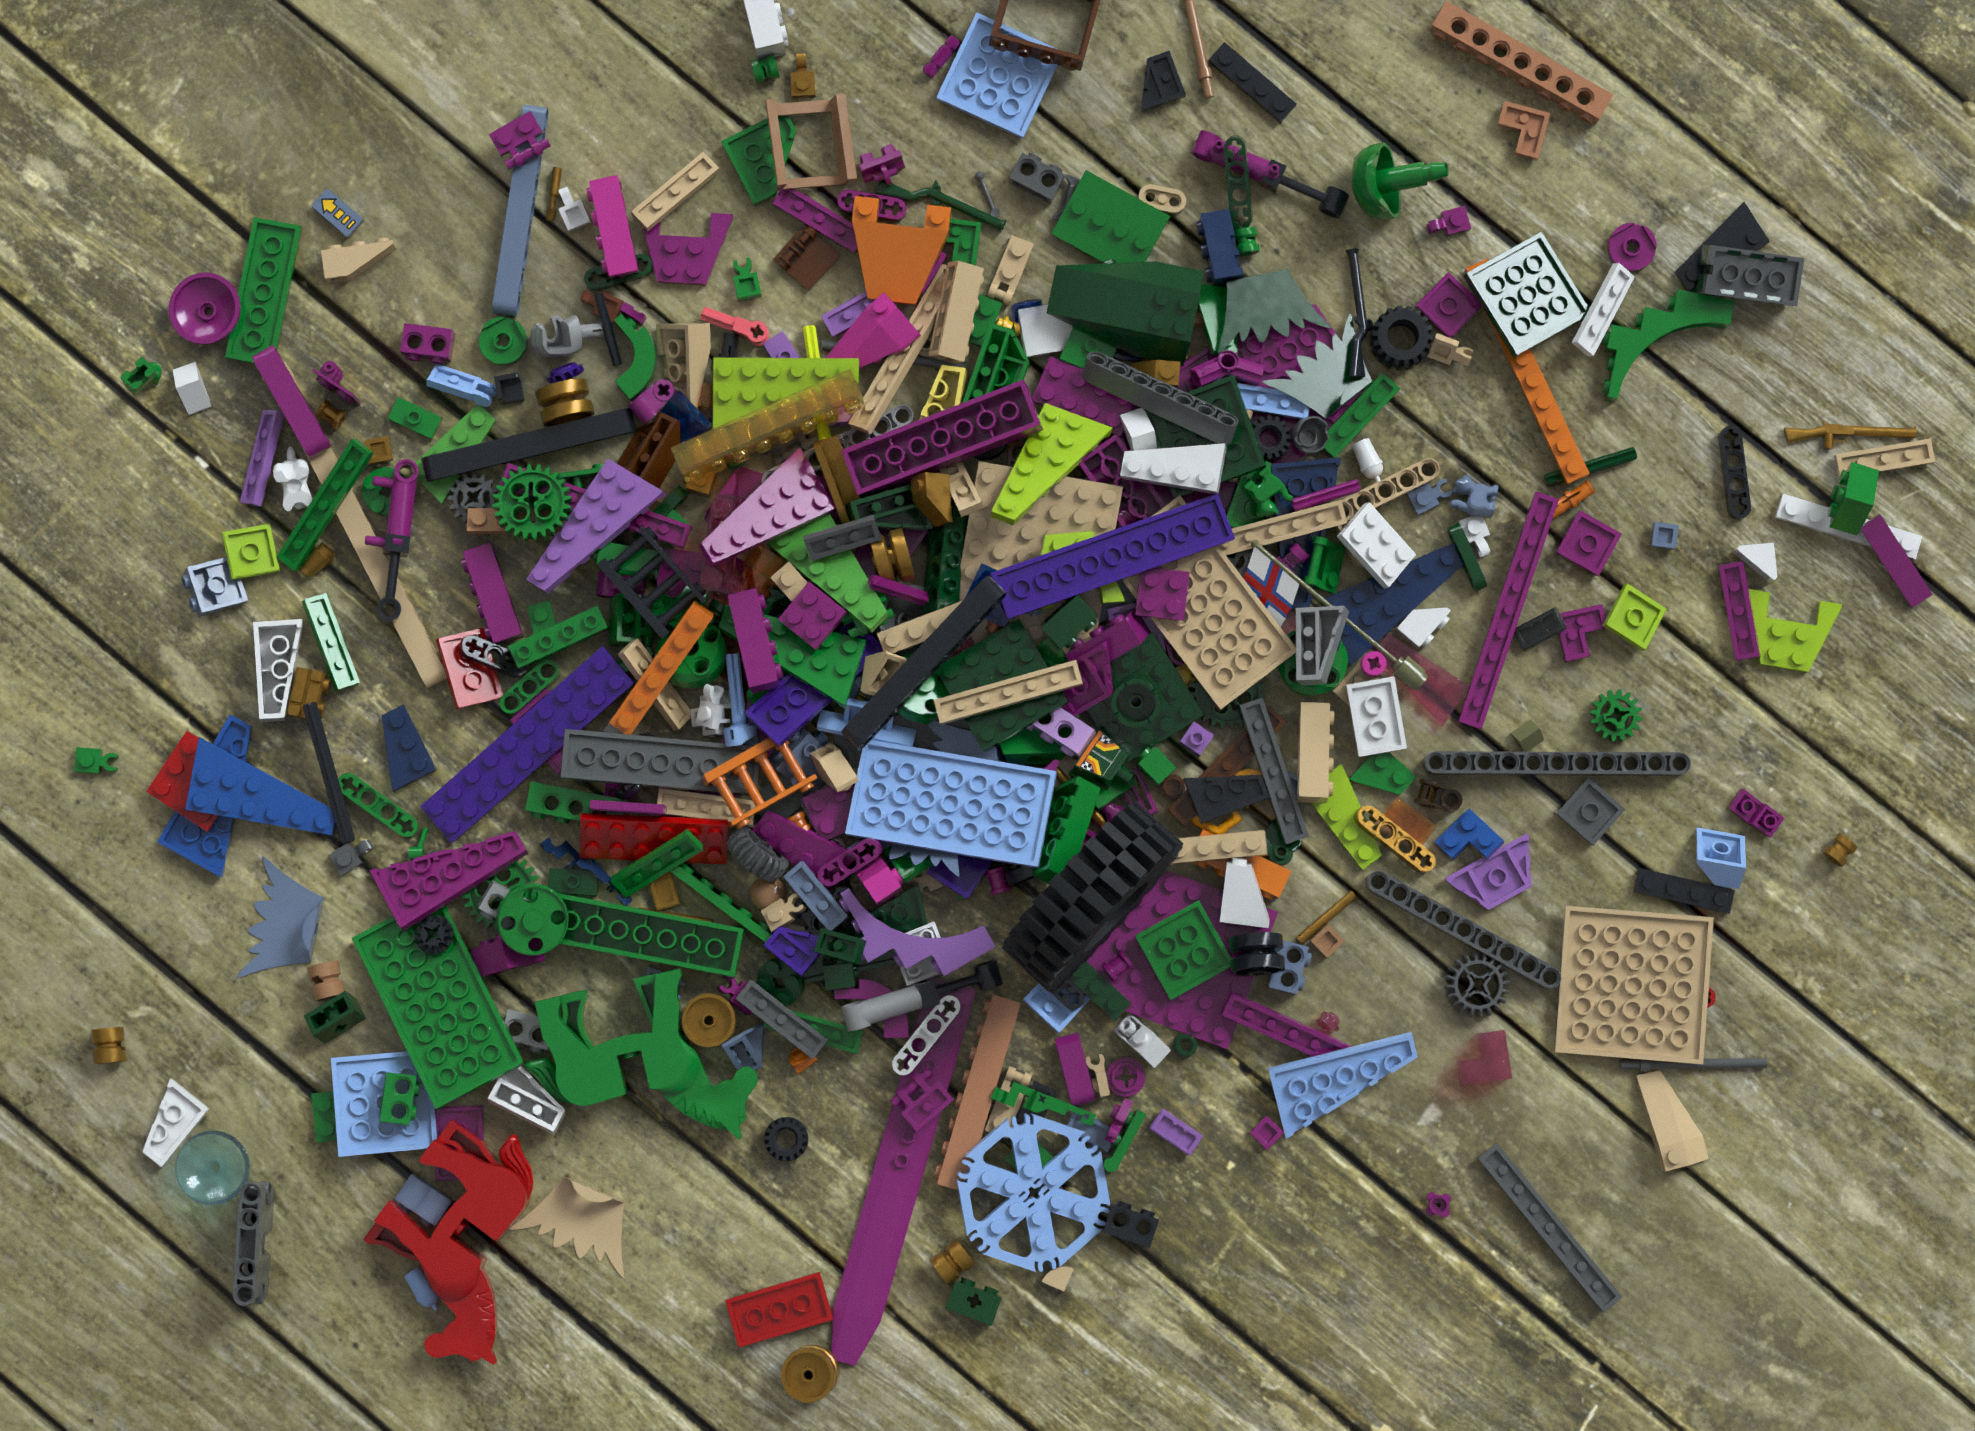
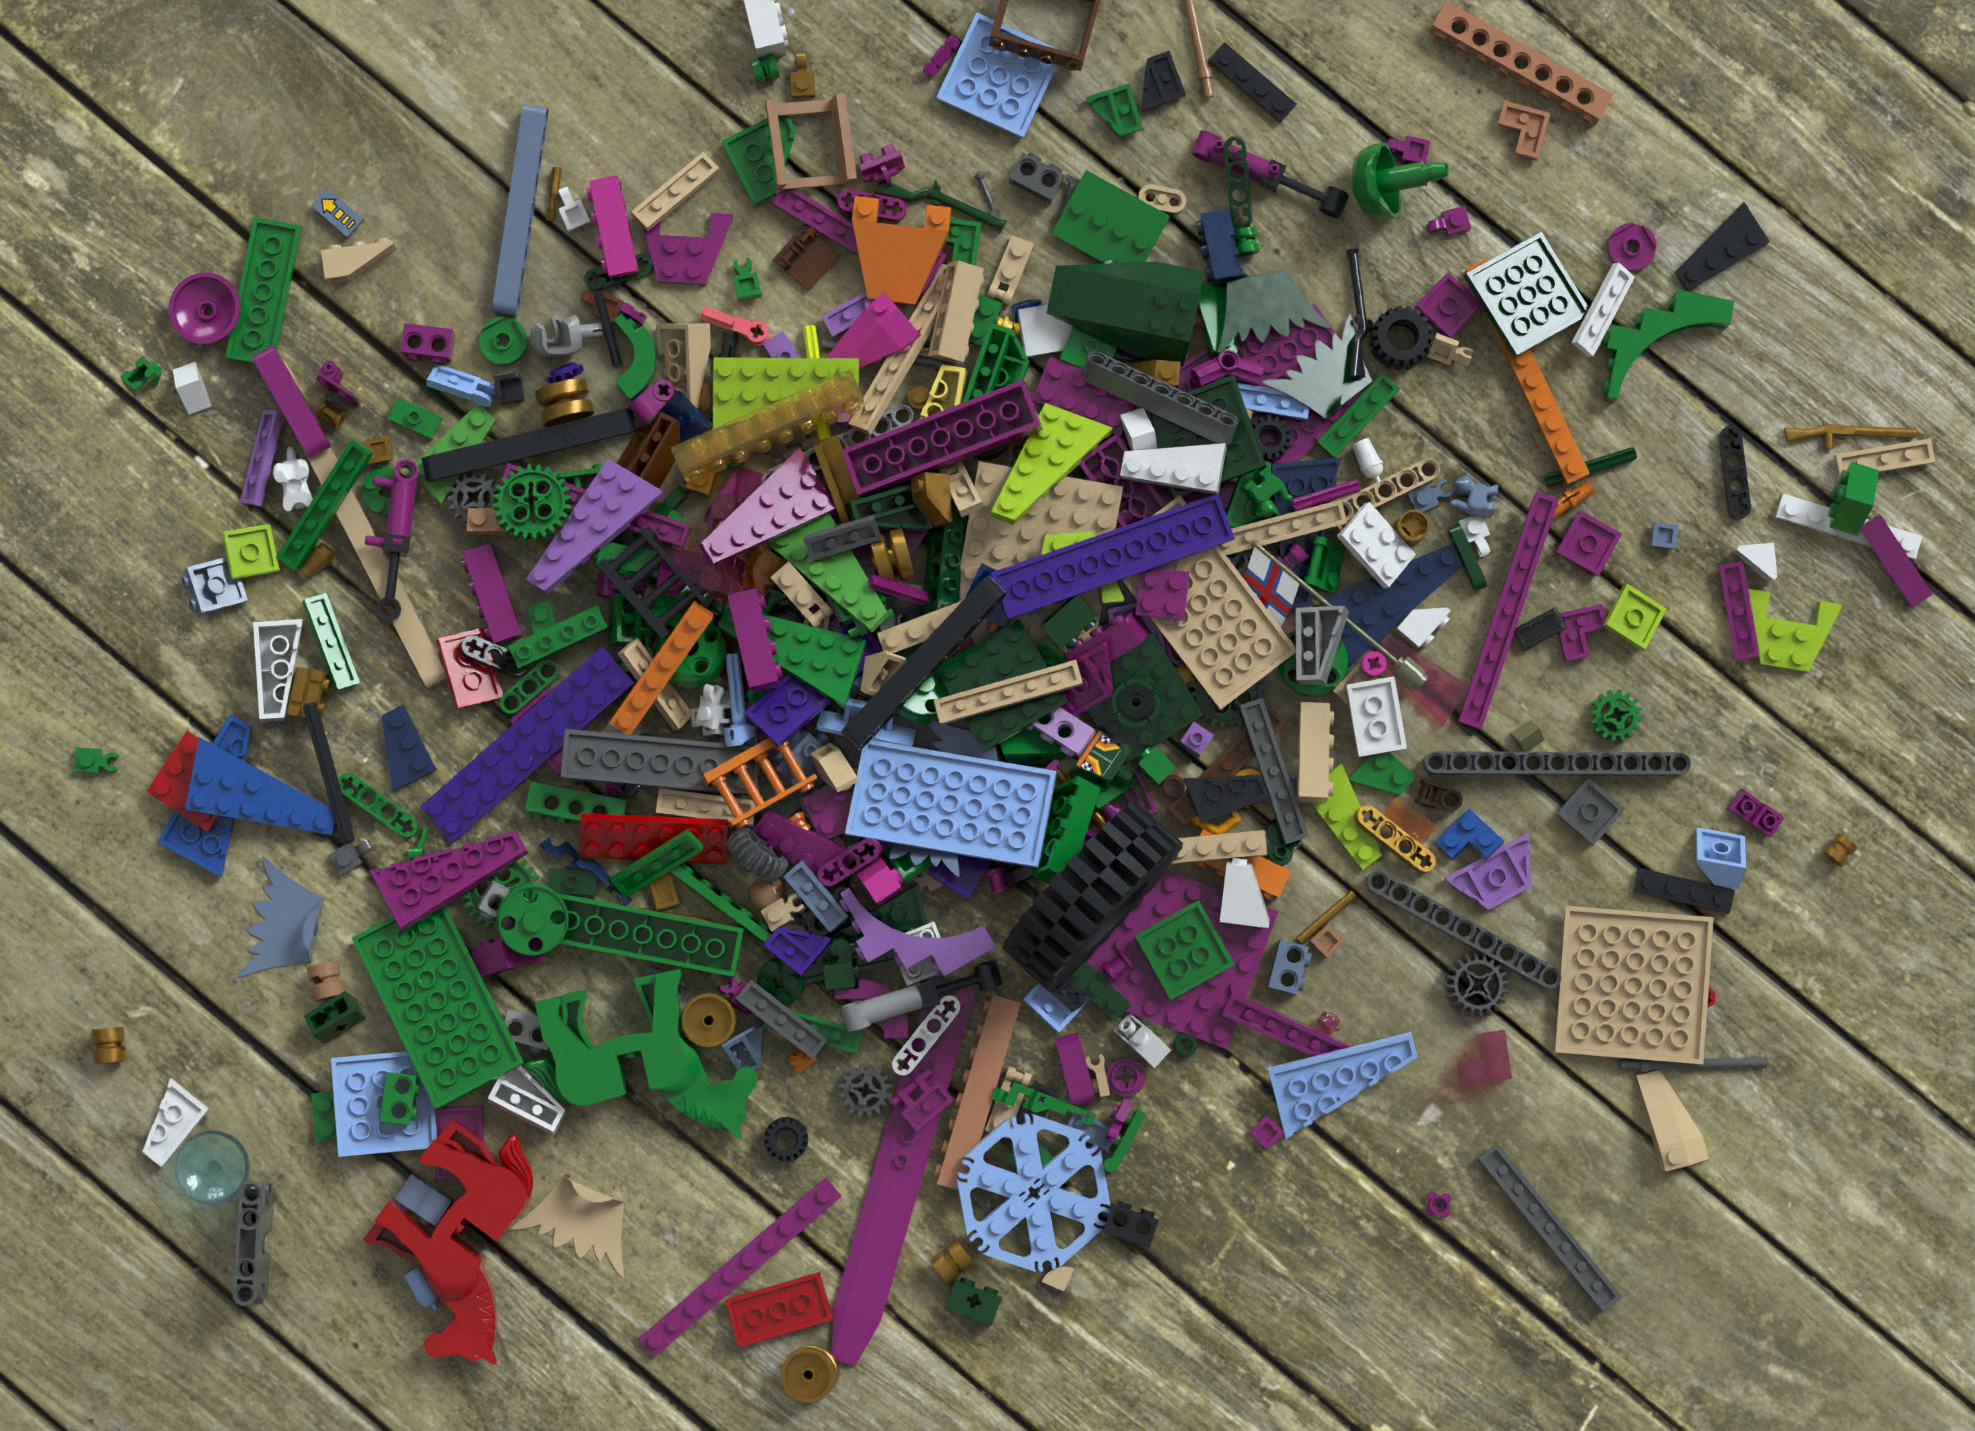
(445, 933): black gear -> none
(516, 134): magenta plate -> none
(628, 807): magenta tile -> none
(739, 1267): none -> magenta plate
(813, 615): magenta plate -> none
(840, 946): dark green slope -> none
(862, 1102): none -> dark grey gear
(918, 396): none -> pearl gold plate
(1118, 109): none -> green wing
(1175, 1132): medium lavender plate -> none
(1257, 954): black wheel -> none
(1310, 434): dark grey hair -> none
(1412, 150): none -> magenta plate
(1412, 526): none -> pearl gold wheel
(1750, 275): dark grey piece -> none

